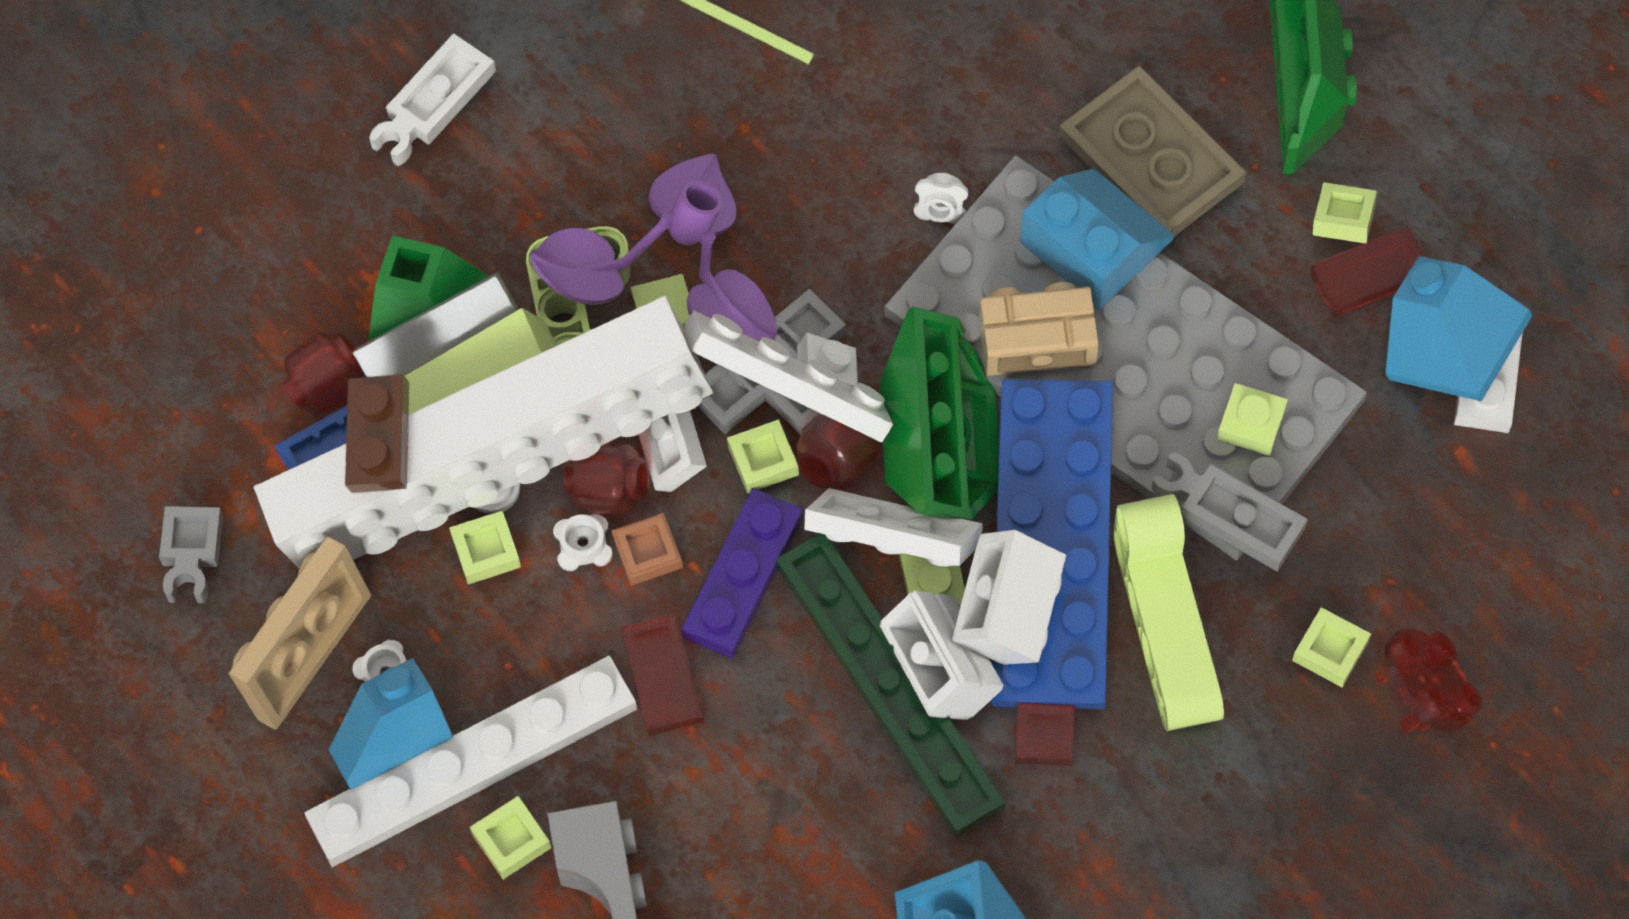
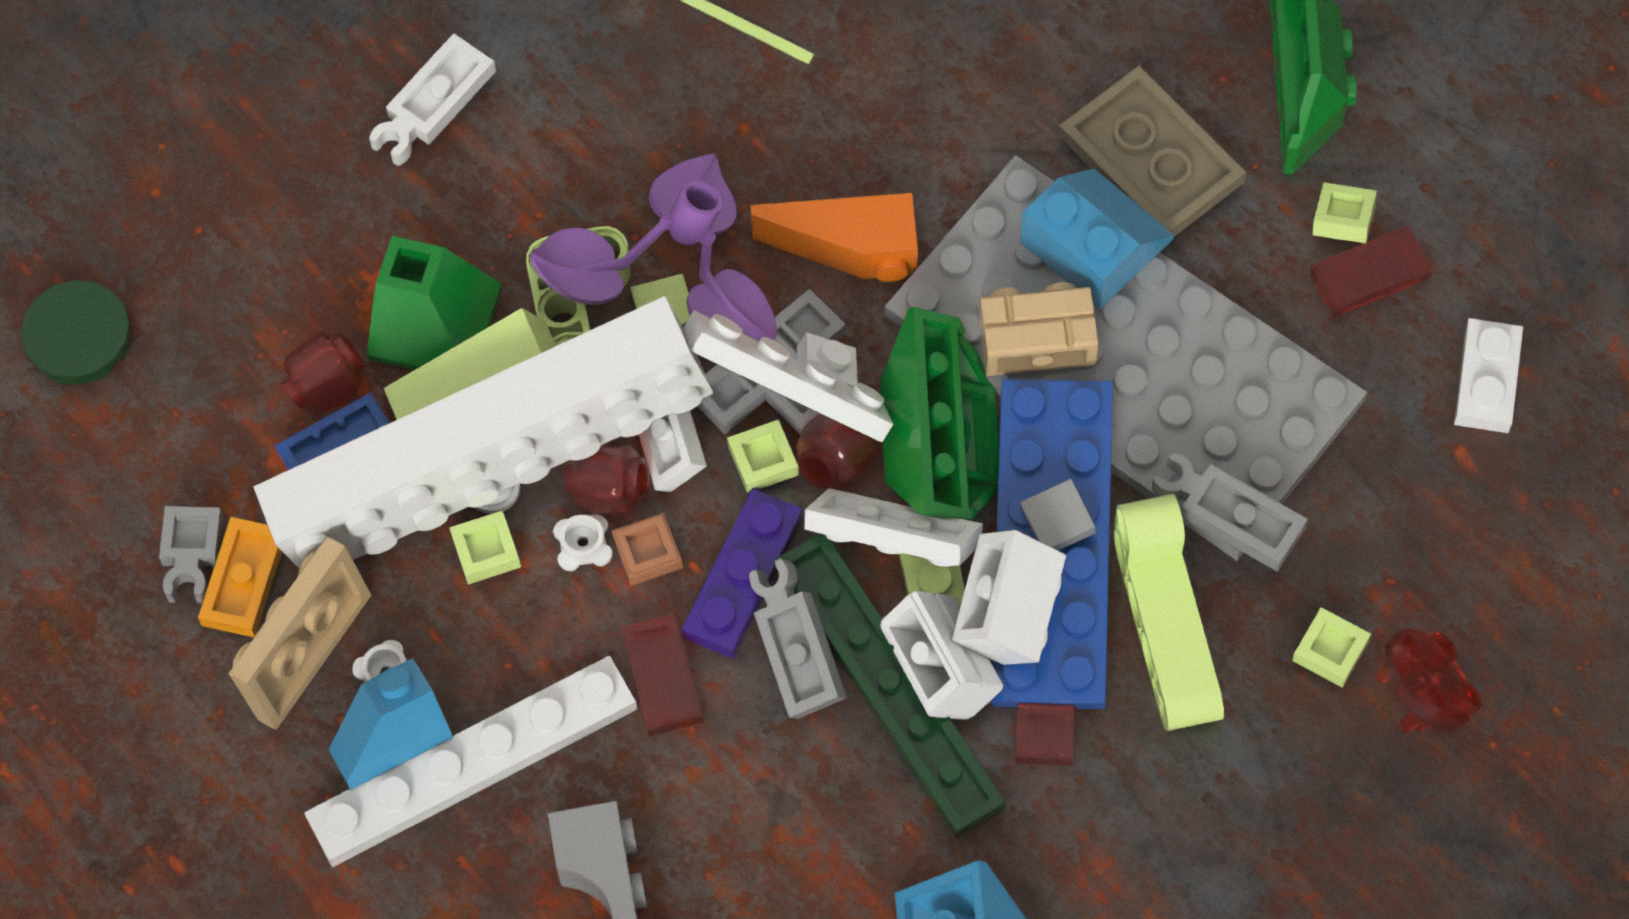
(76, 332): none -> dark green tile
(241, 579): none -> light orange plate
(377, 433): reddish brown plate -> none
(437, 329): light grey tile -> none
(510, 837): yellowish green plate -> none
(796, 643): none -> light grey plate
(852, 234): none -> orange slope
(940, 198): white plate -> none
(1058, 516): none -> light grey tile
(1252, 419): yellowish green plate -> none
(1451, 329): dark azure slope -> none

